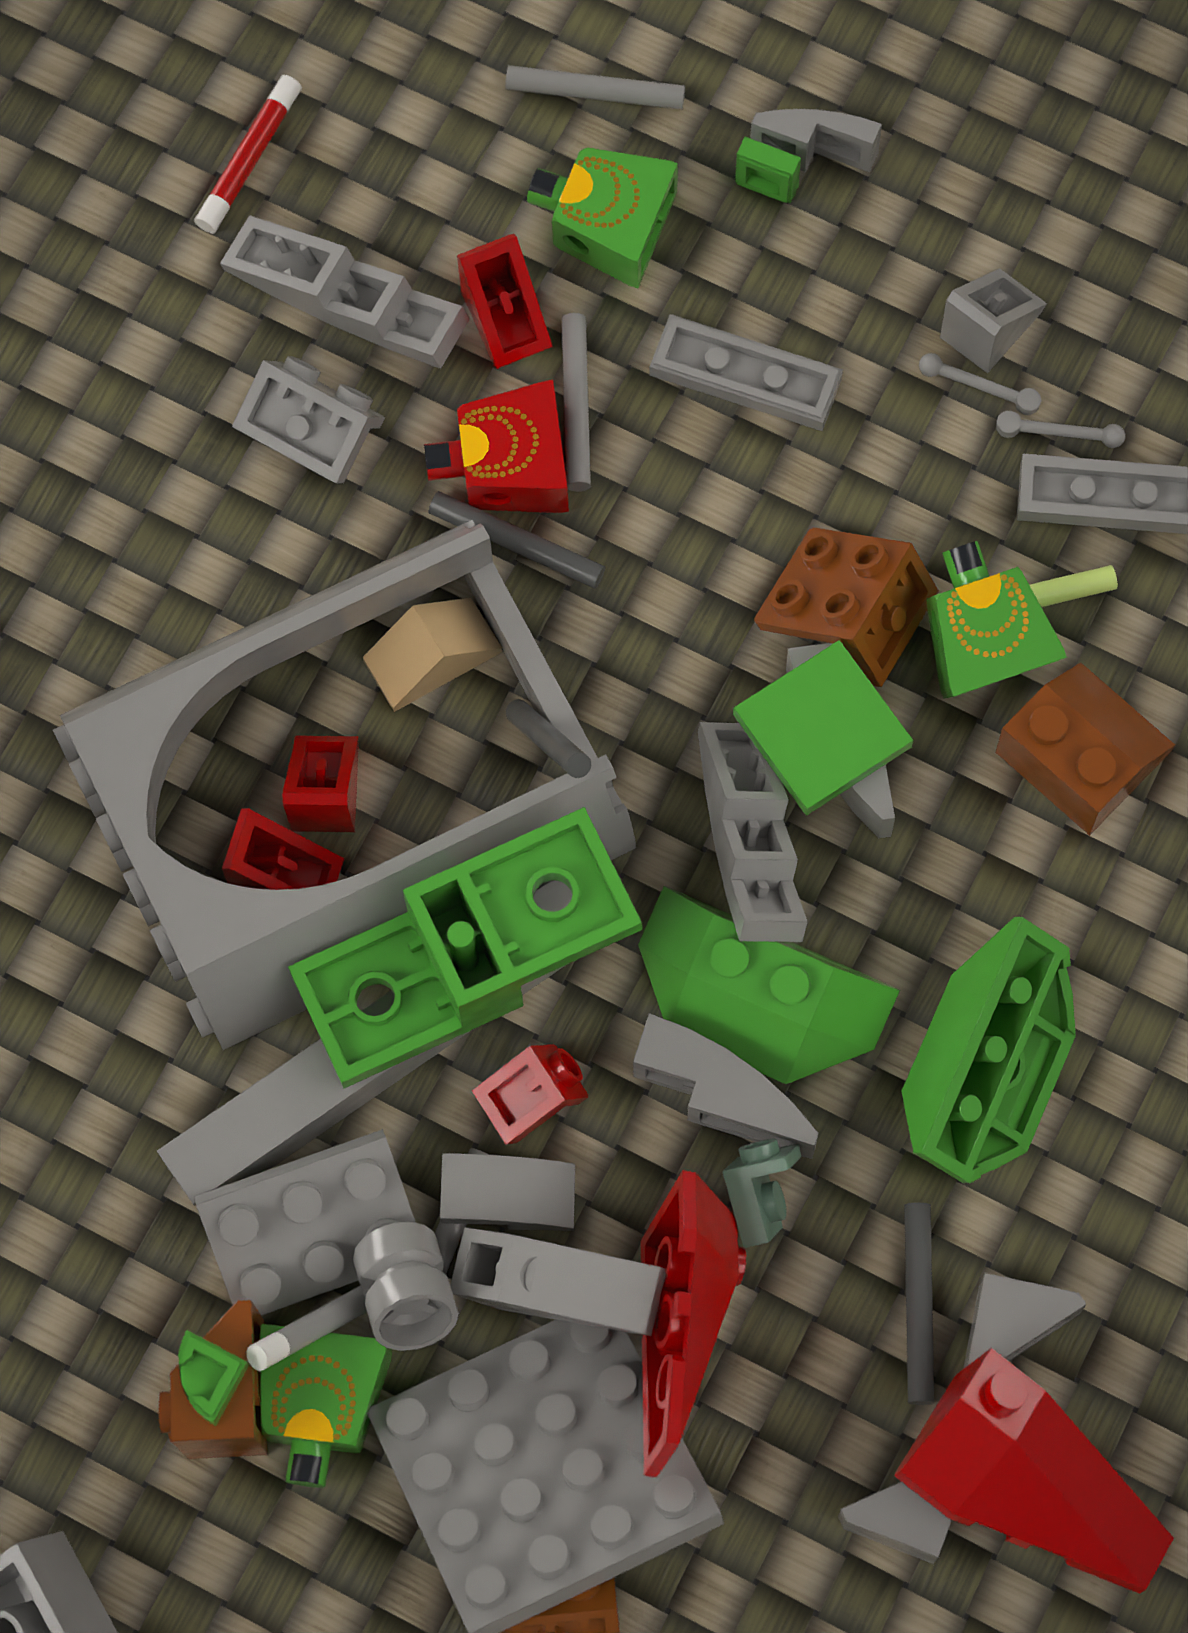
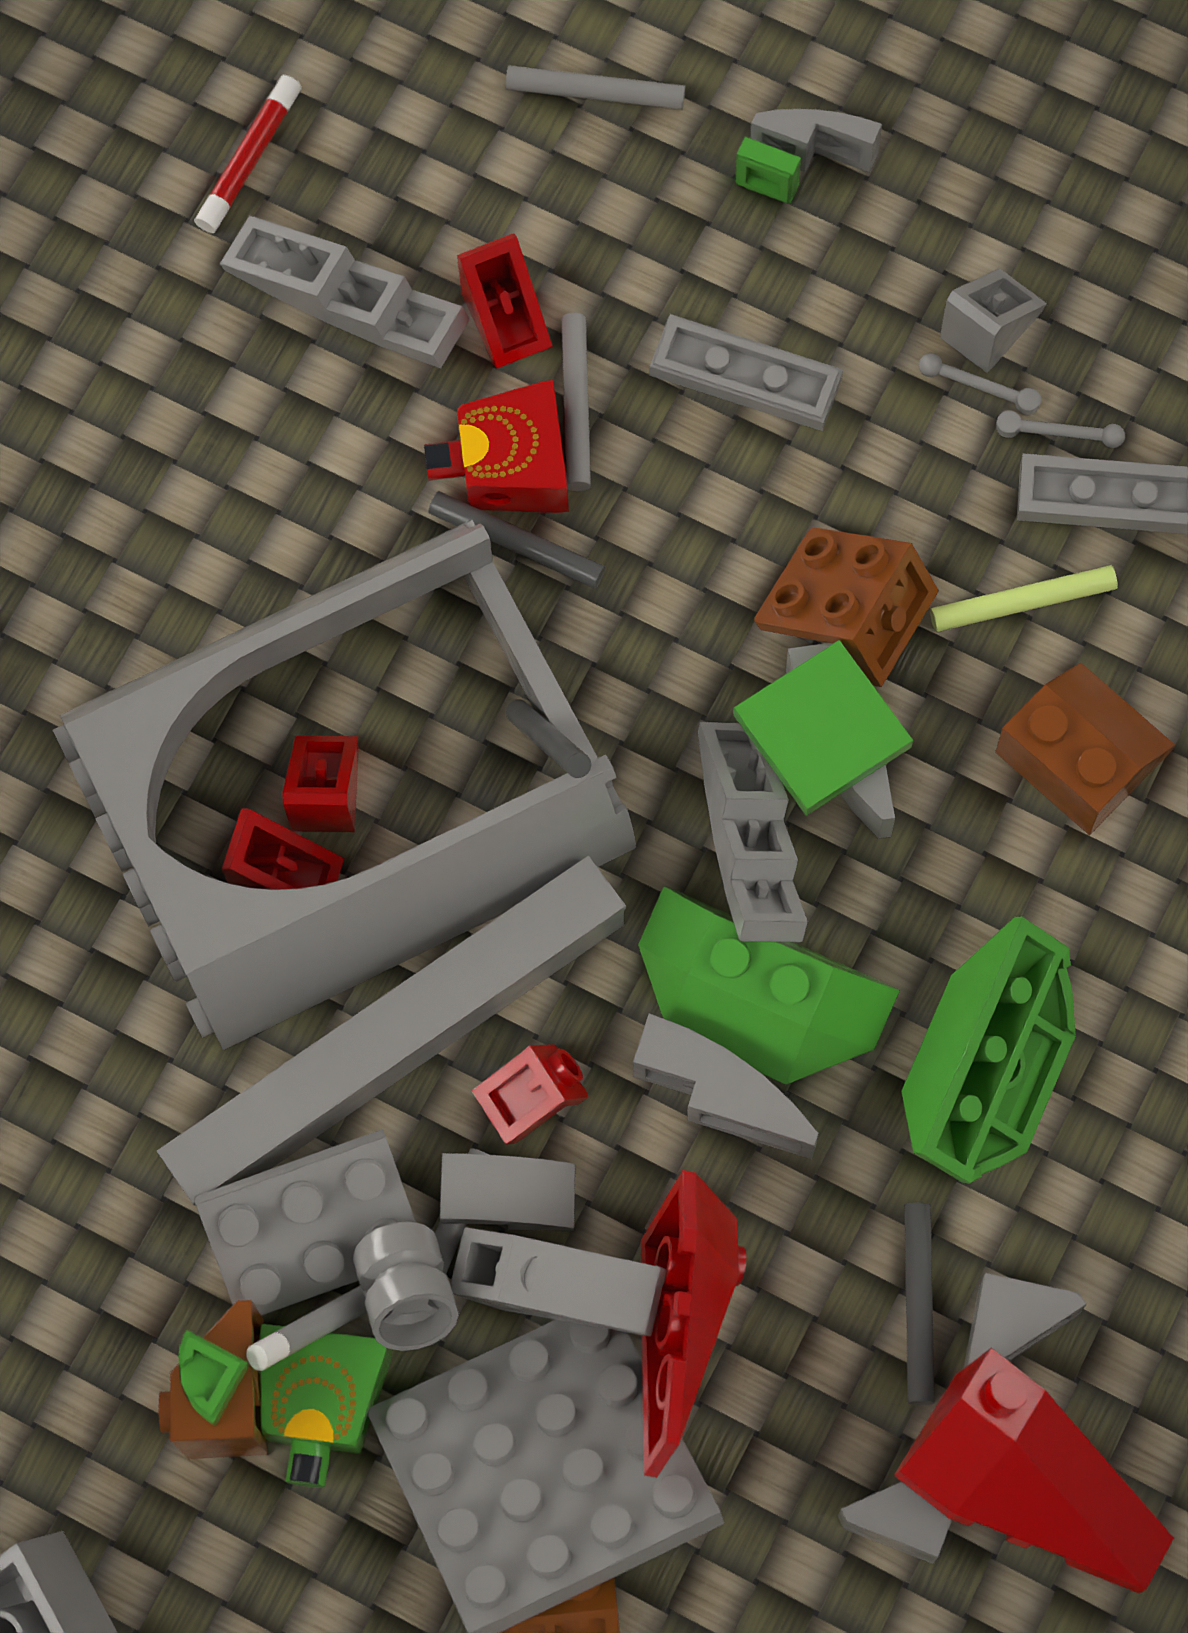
(307, 418): light grey bracket -> none
(430, 649): tan slope -> none
(465, 947): bright green bracket -> none
(608, 209): bright green torso -> none
(754, 1199): sand green bracket -> none
(987, 625): bright green torso -> none

